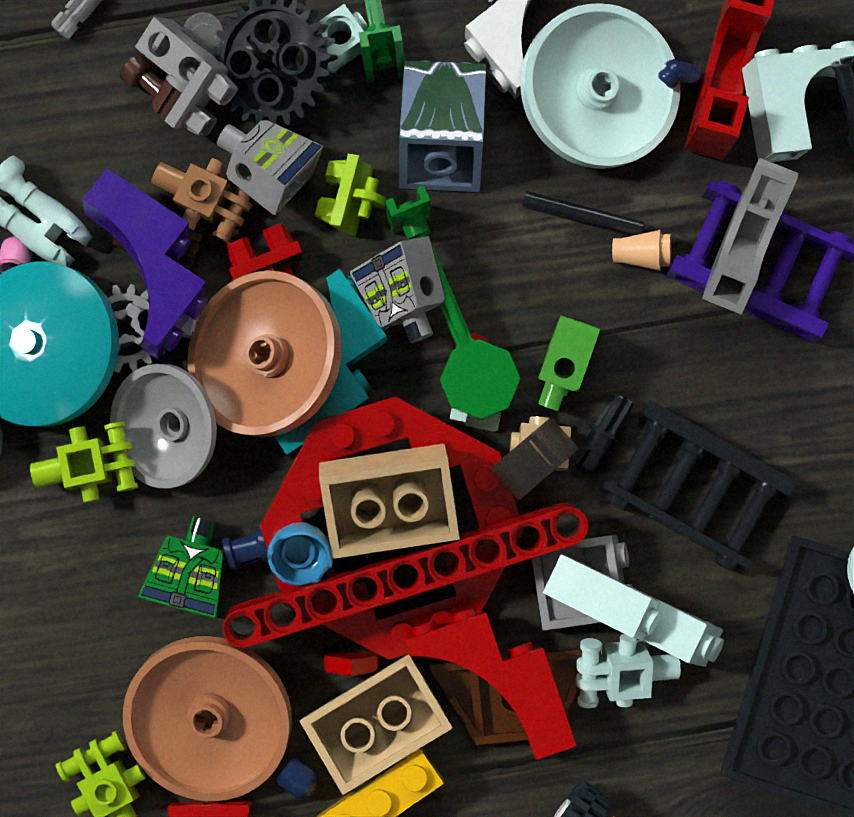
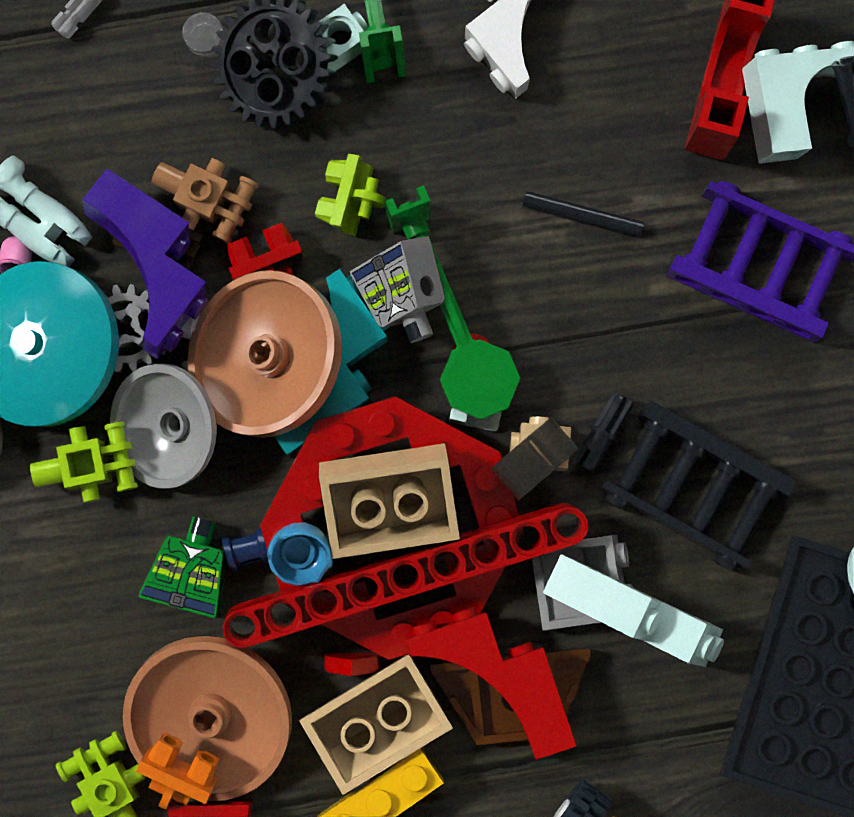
(176, 777): none -> orange hips
(191, 78): light grey hips -> none
(269, 162): light grey torso -> none
(298, 778): dark blue piece -> none
(442, 126): slope -> none
(570, 341): bright green torso -> none
(597, 86): light aqua dish -> none
(621, 670): light aqua piece -> none
(643, 250): light nougat cone -> none
(679, 70): dark blue arm -> none
(749, 235): light grey arch -> none

